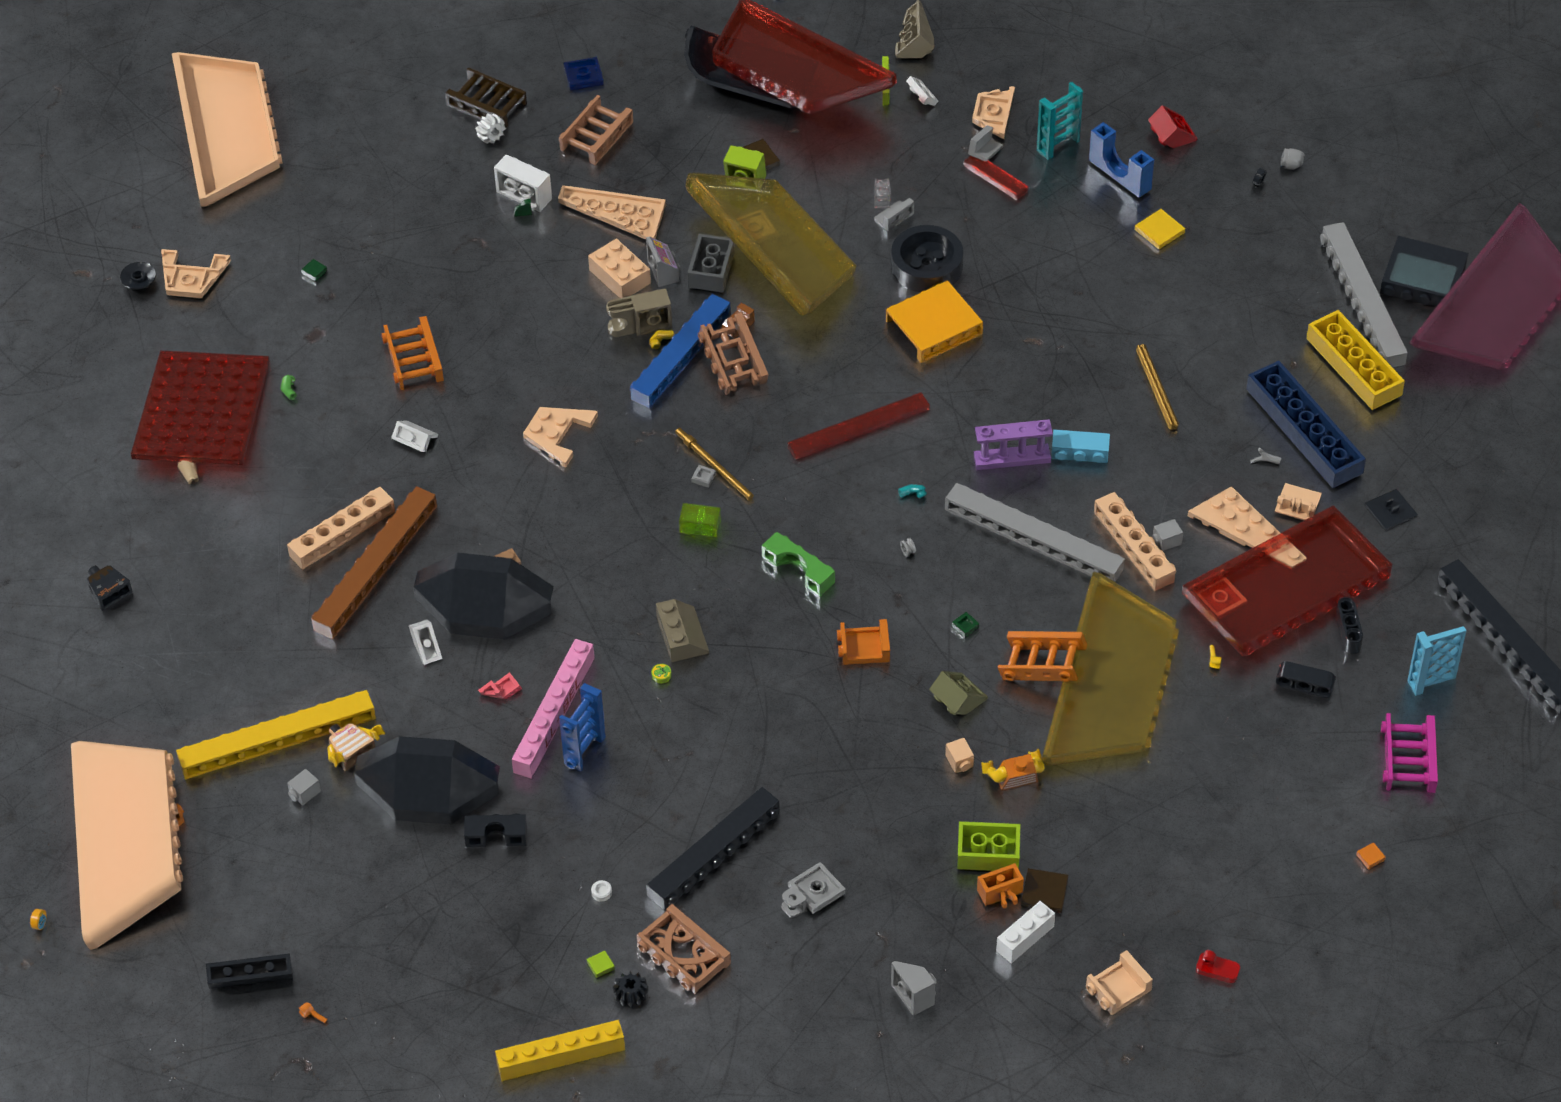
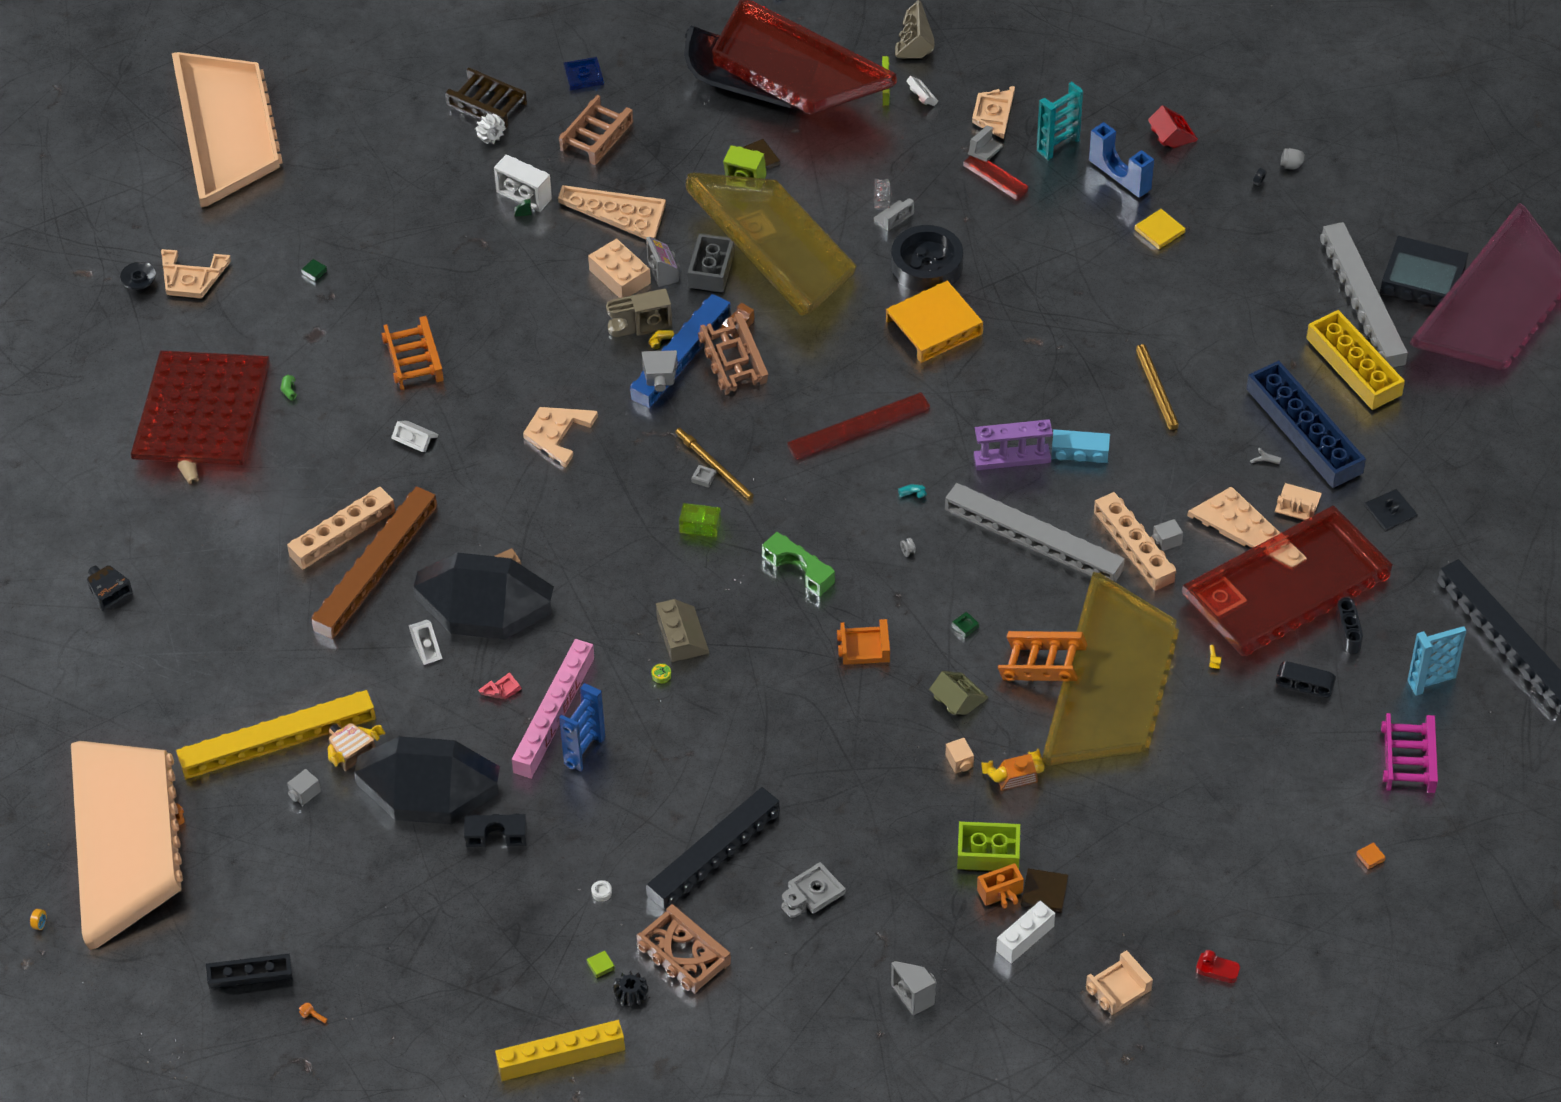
(659, 368): none -> light grey torso

